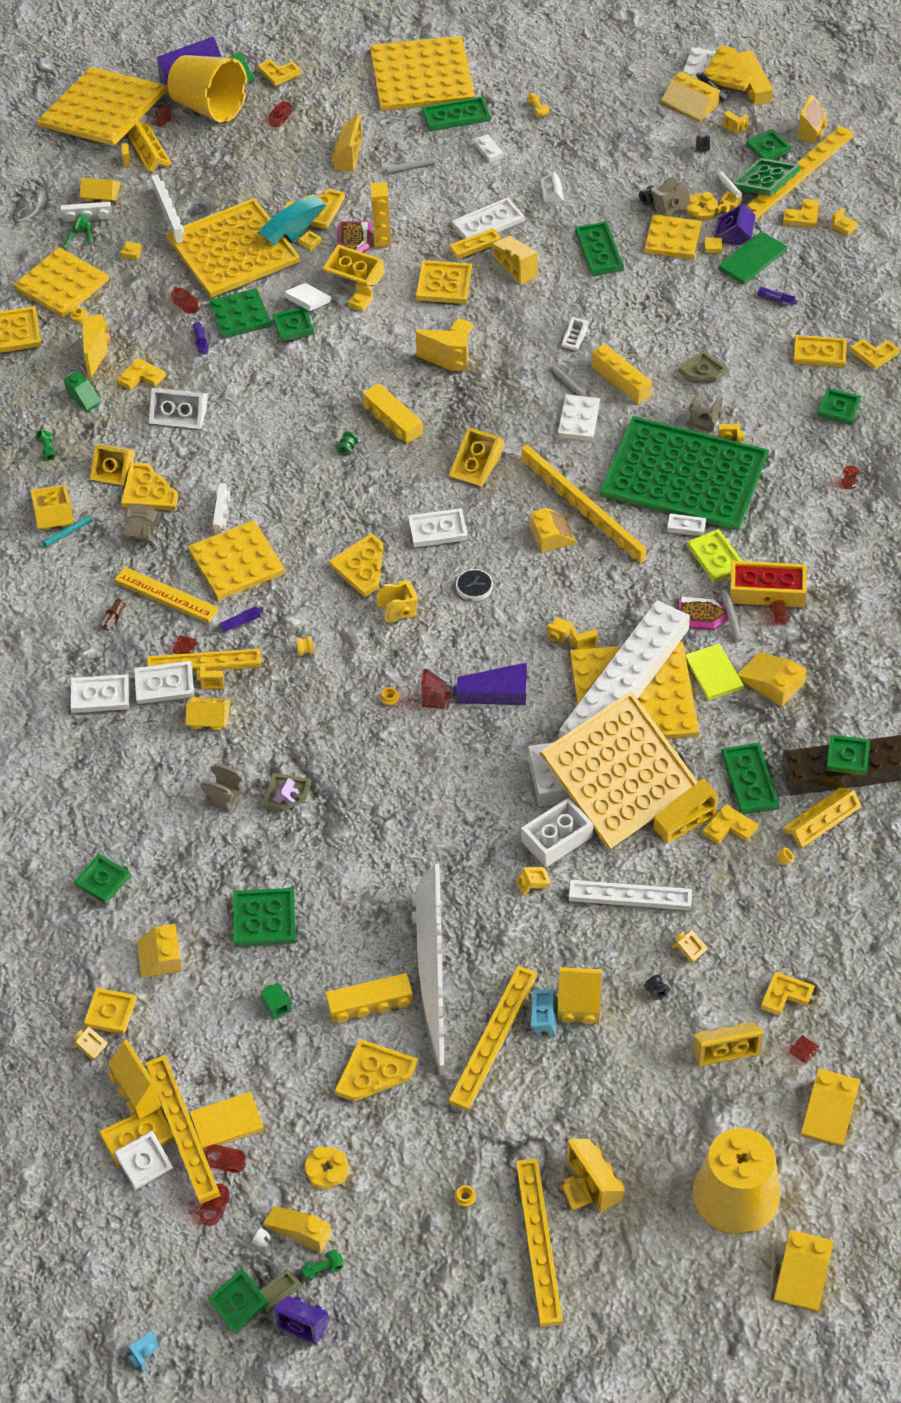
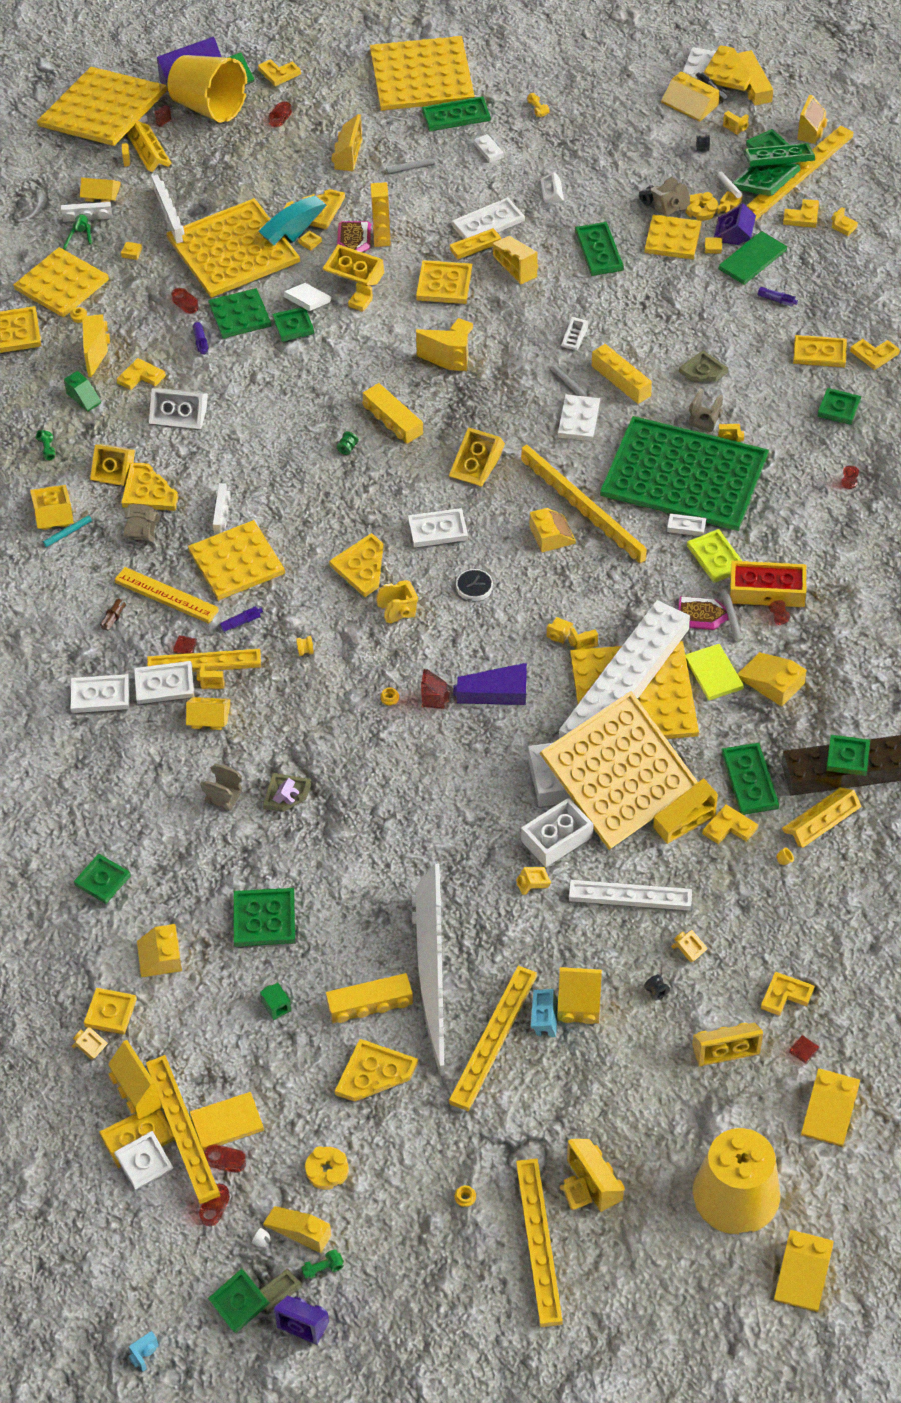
(779, 154): none -> green tile

